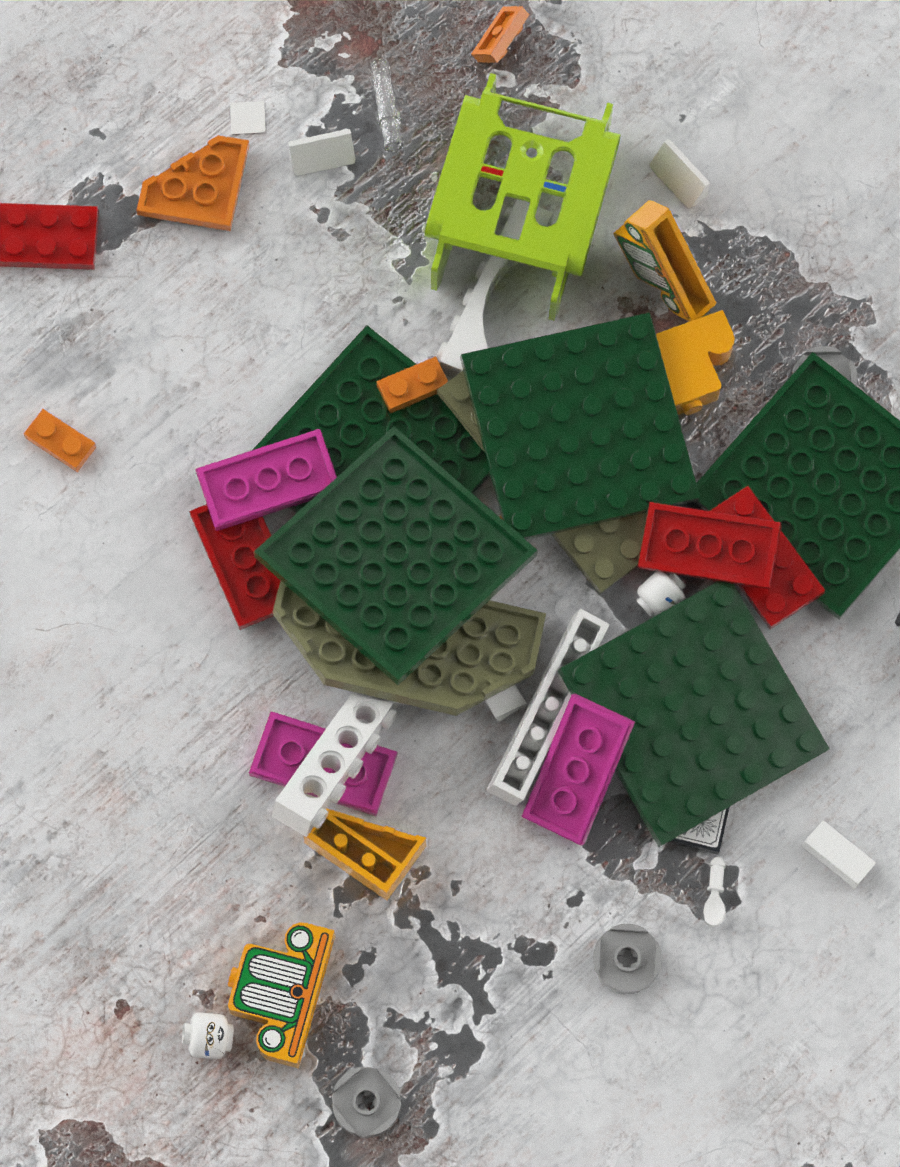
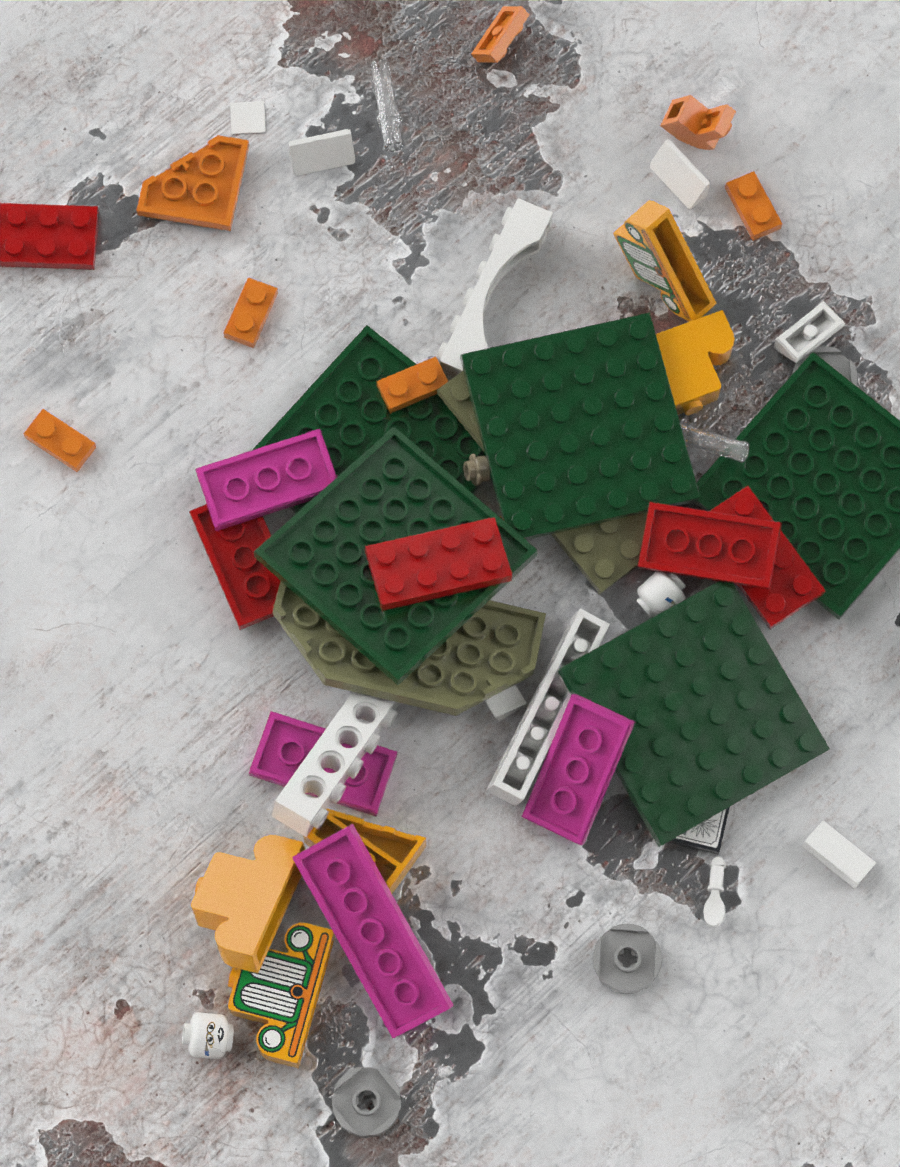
(247, 899): none -> light orange brick
(250, 312): none -> orange plate
(372, 931): none -> dark pink plate
(438, 563): none -> red plate
(477, 469): none -> dark tan plate
(558, 247): lime piece -> none
(696, 124): none -> orange brick
(714, 443): none -> clear pin
(753, 205): none -> orange plate
(808, 333): none -> white slope

